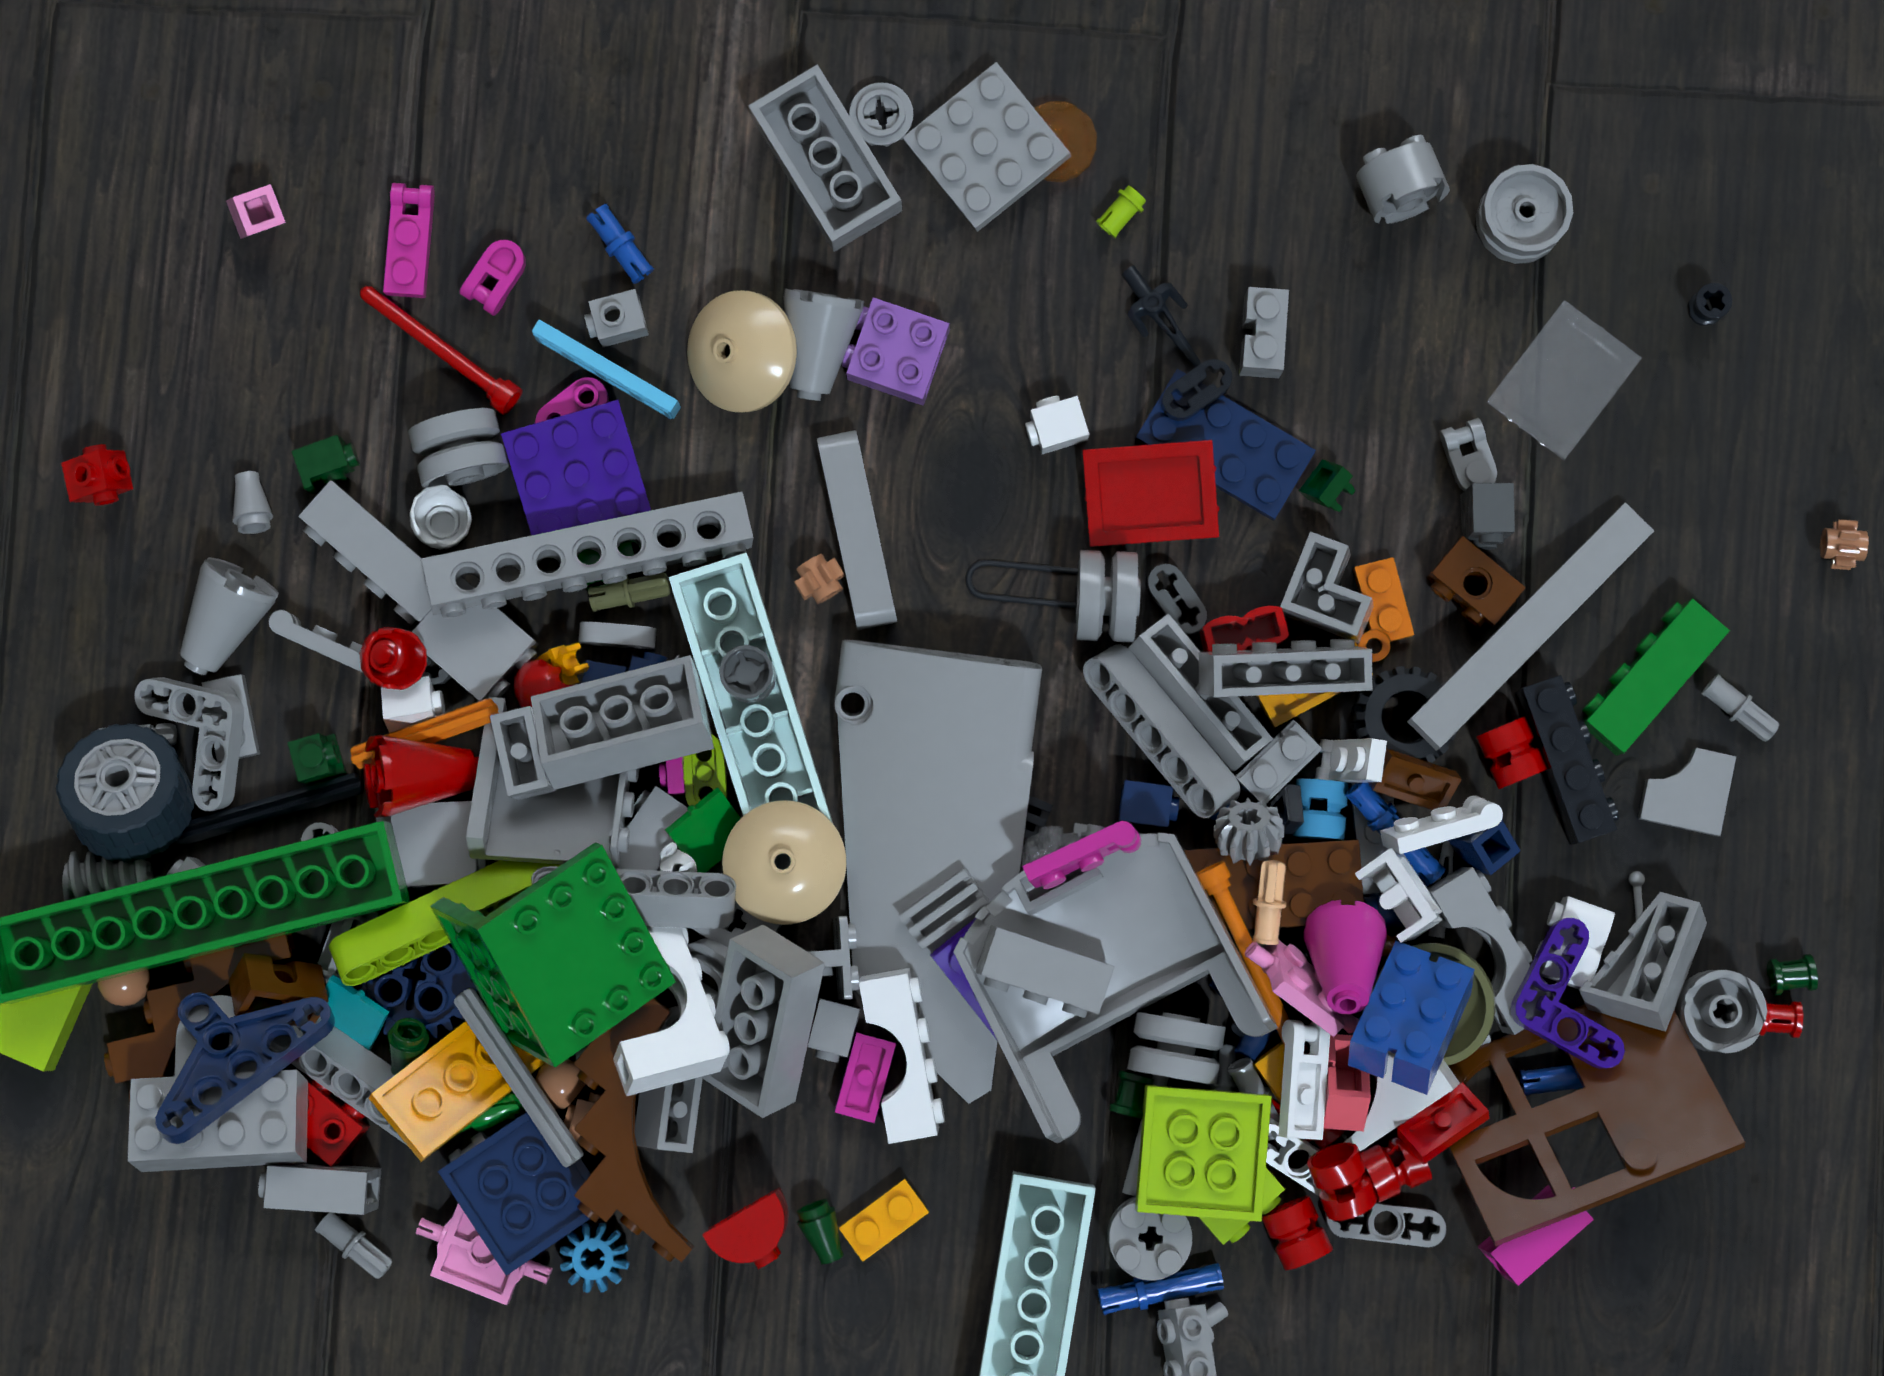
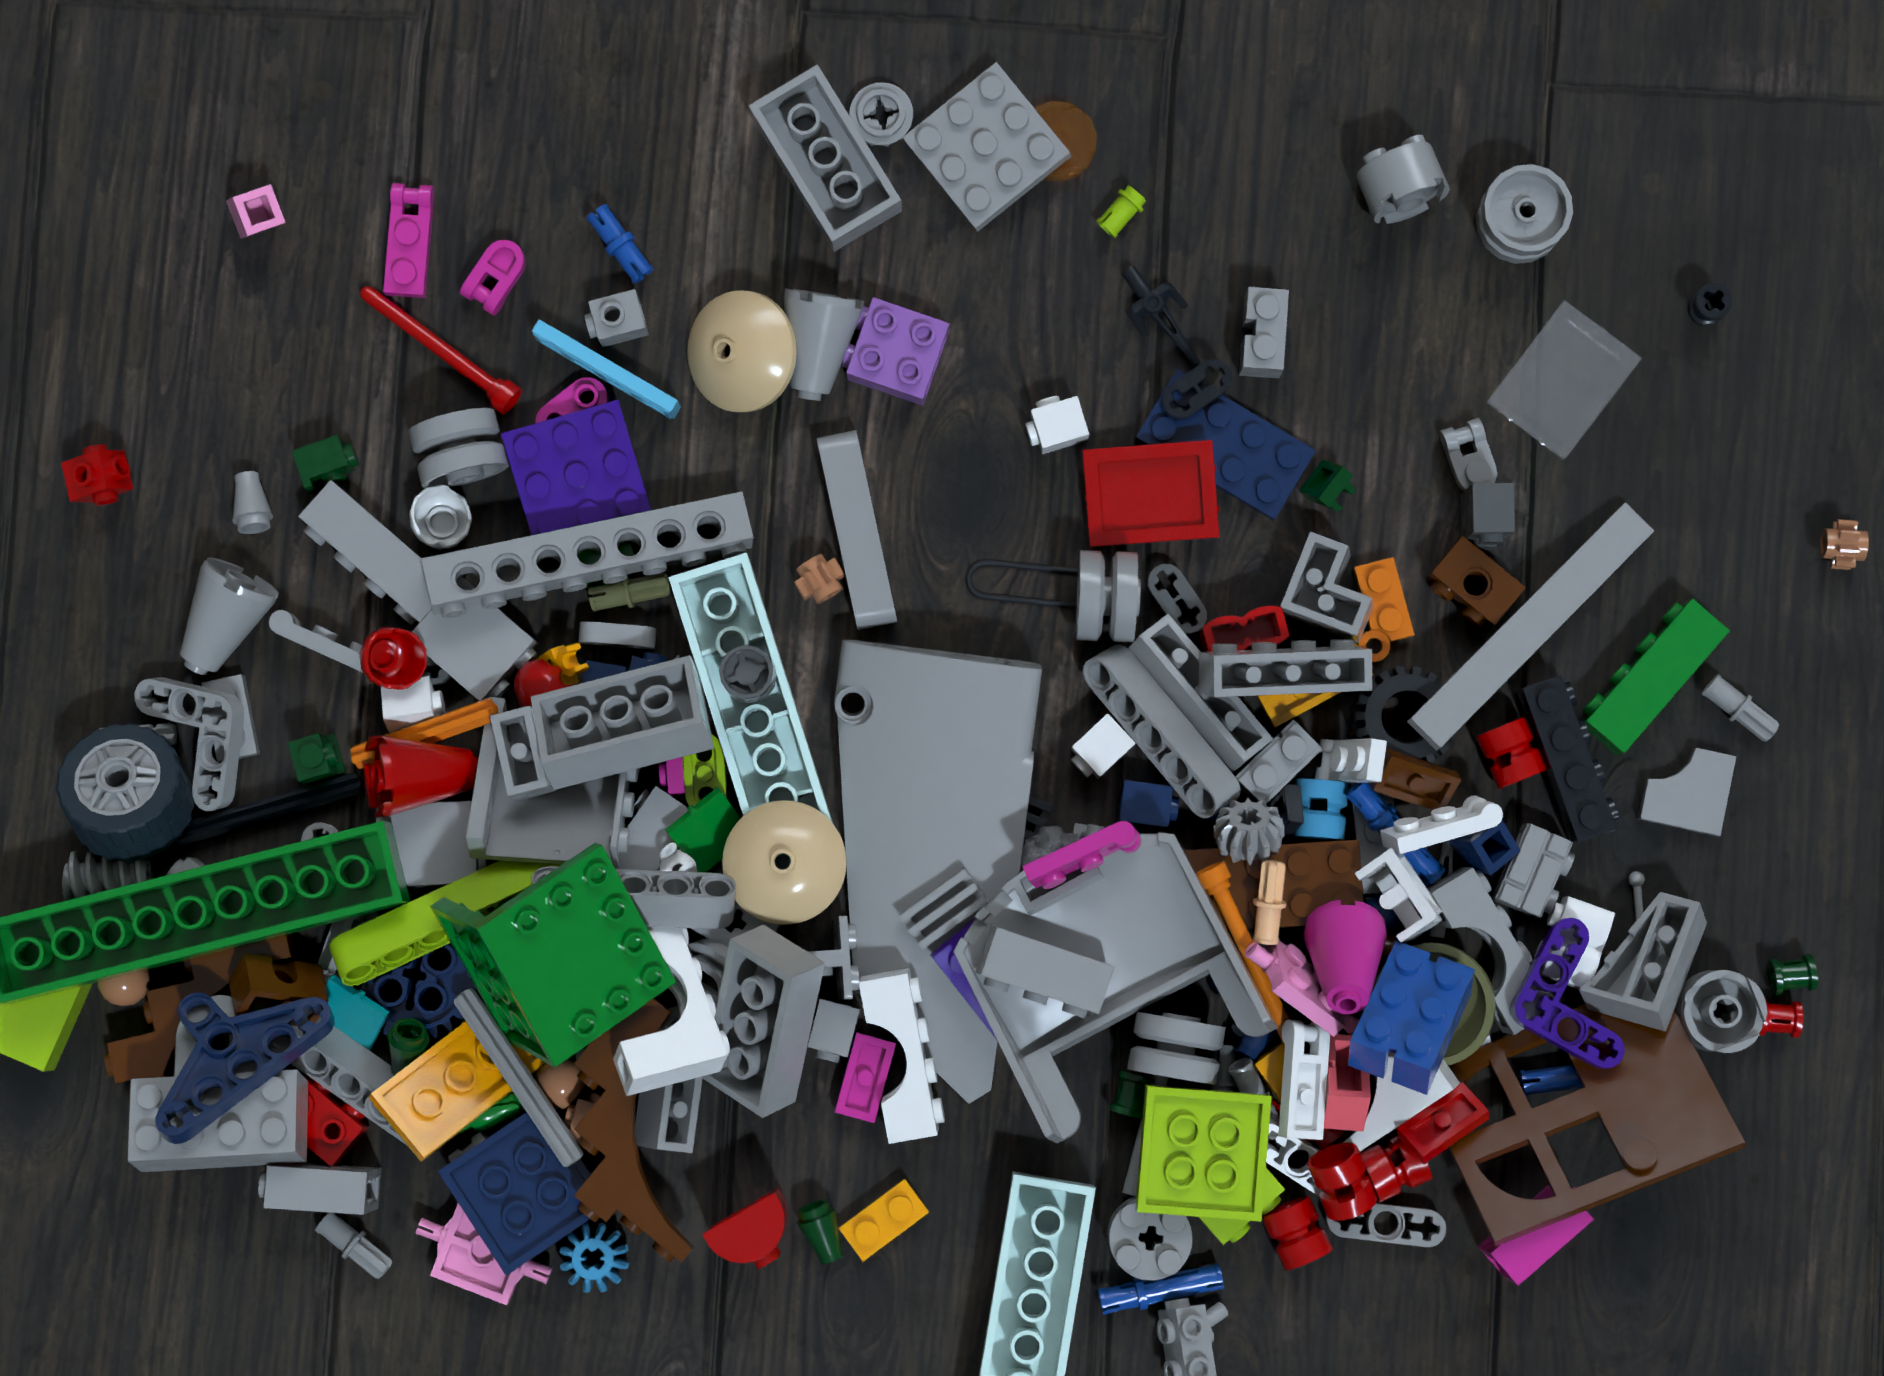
(1101, 747): none -> white brick
(1531, 874): none -> light grey brick

